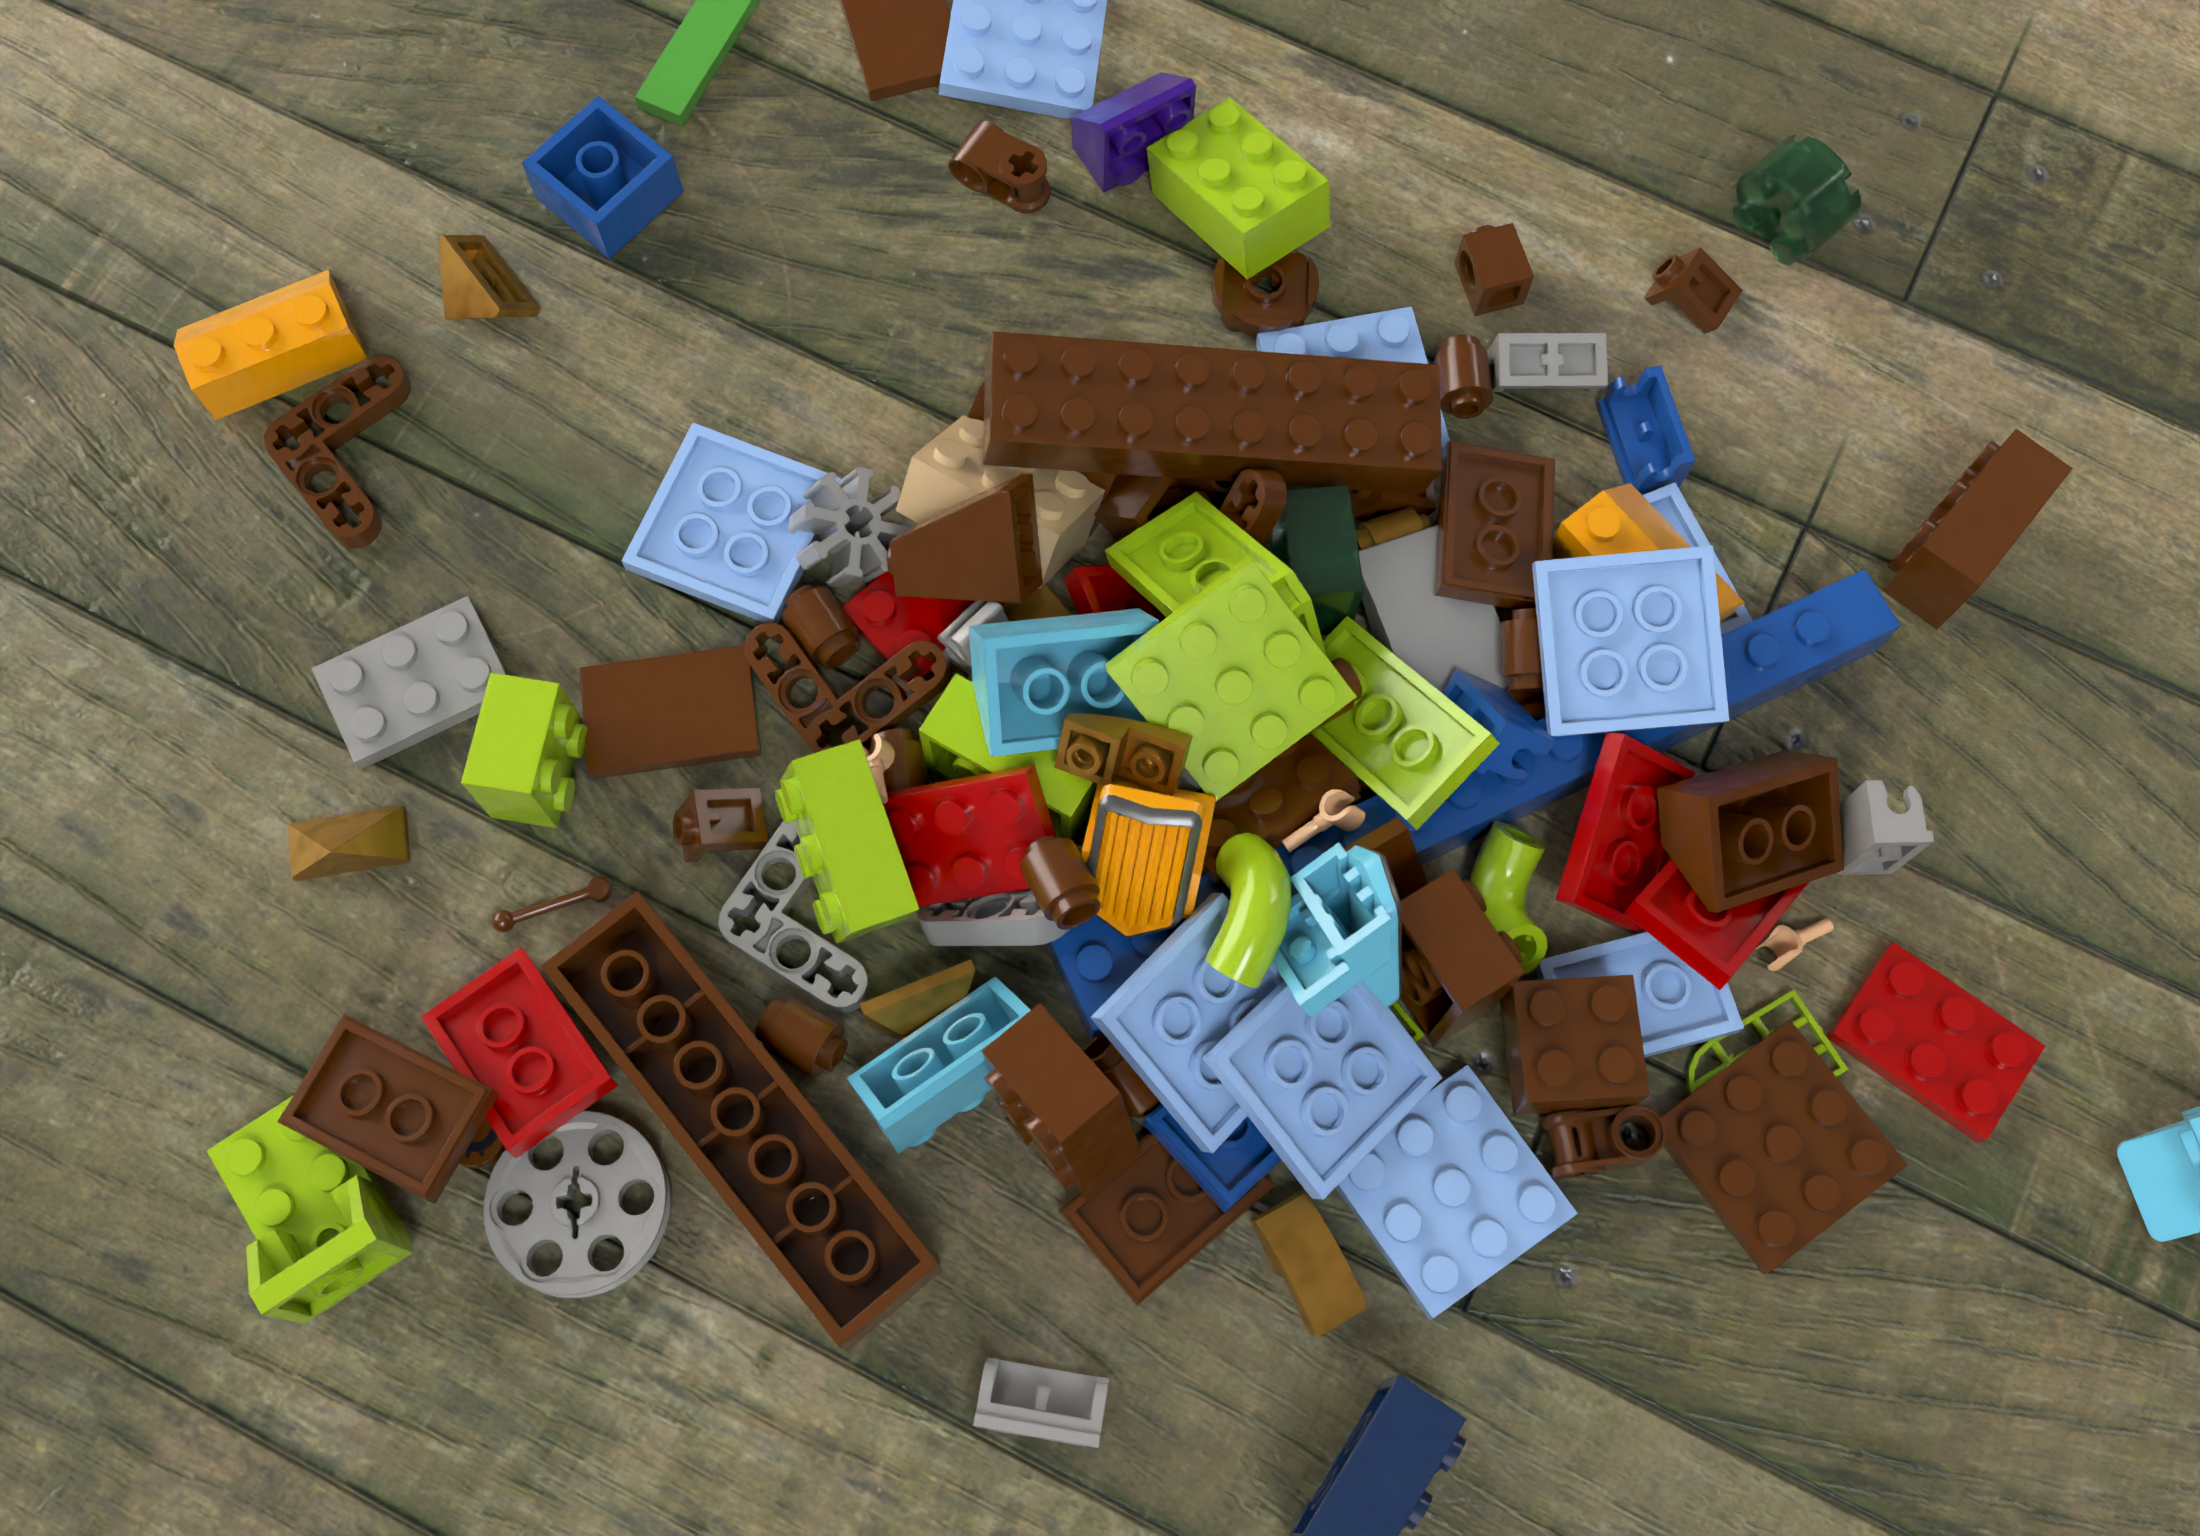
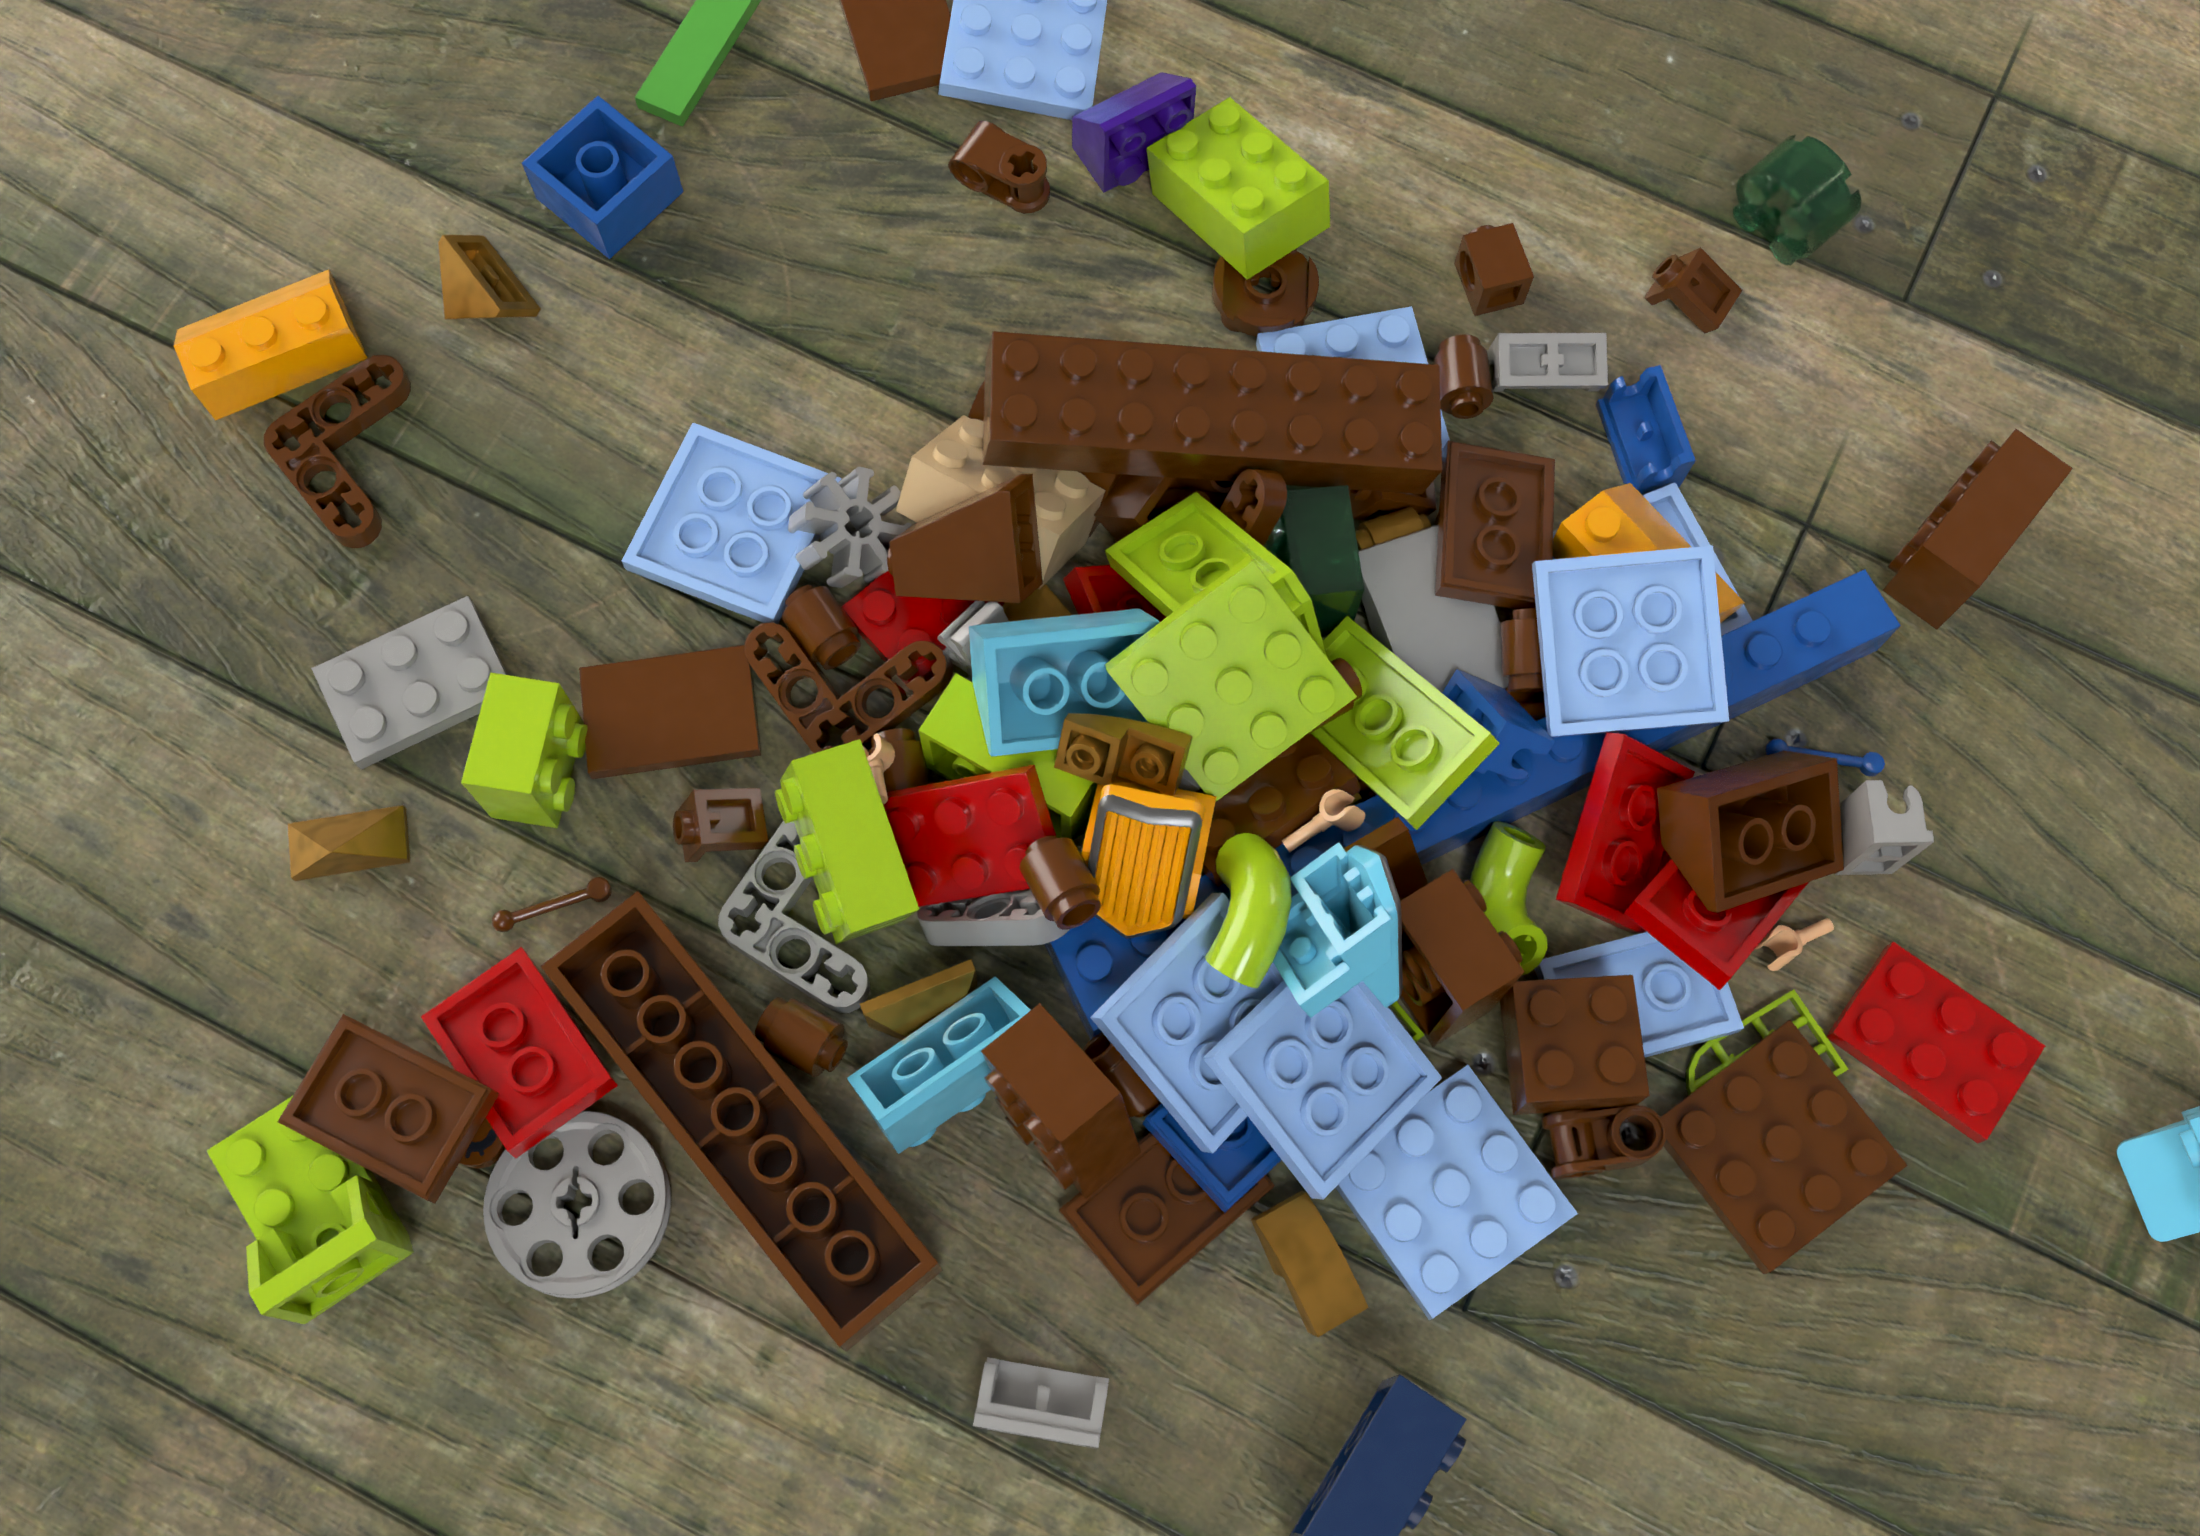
(1869, 764): none -> blue hinge

